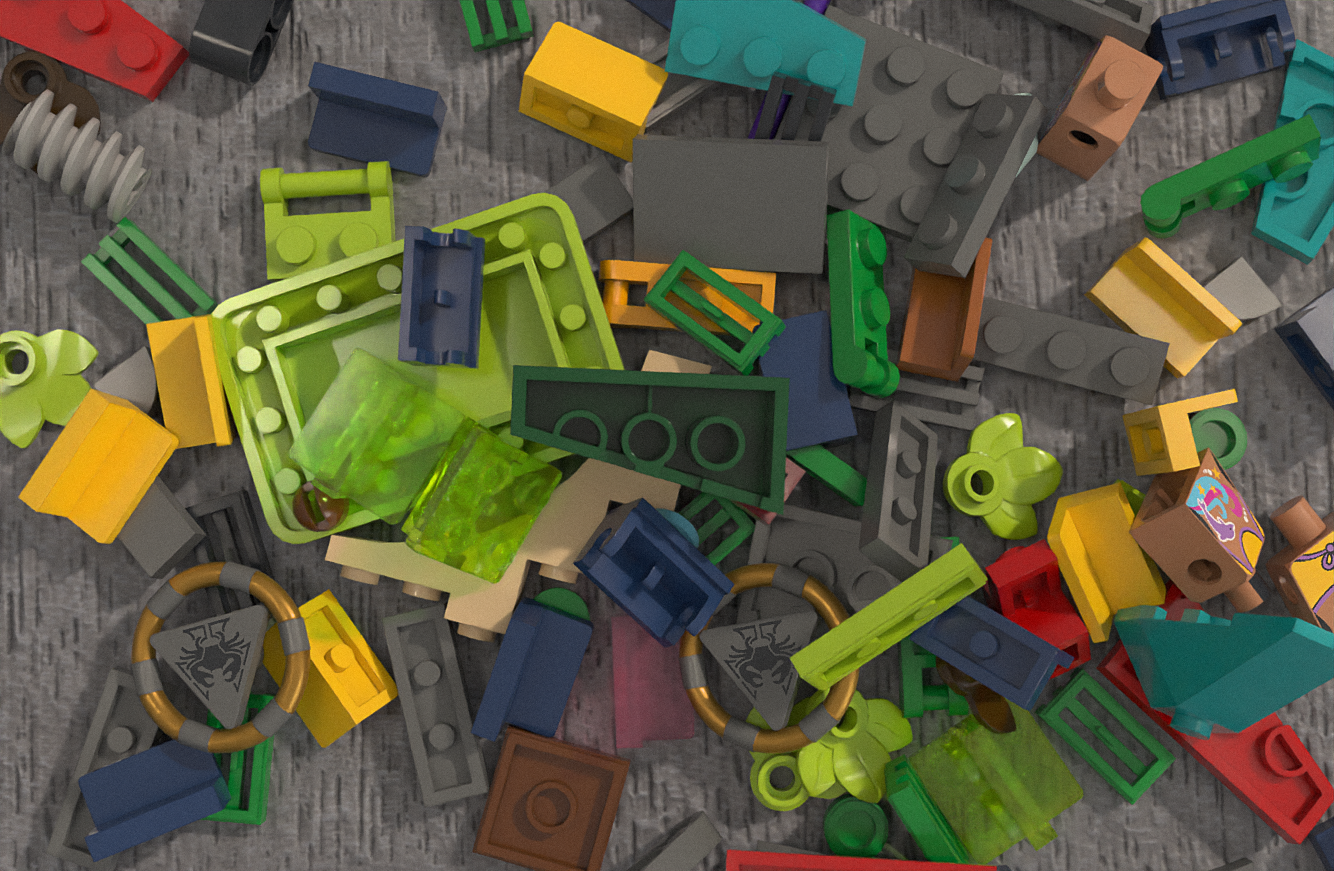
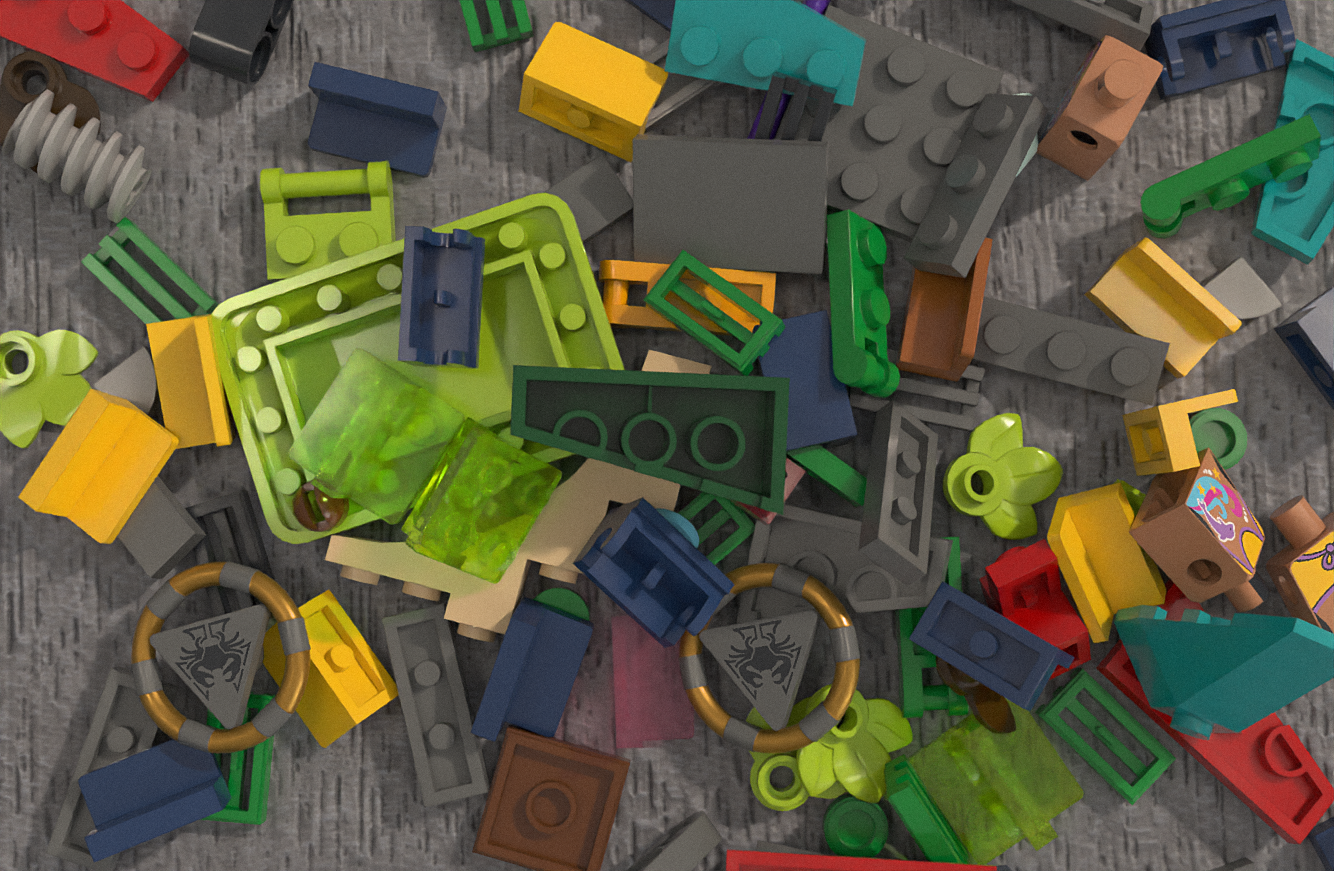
(889, 618): lime tile -> none

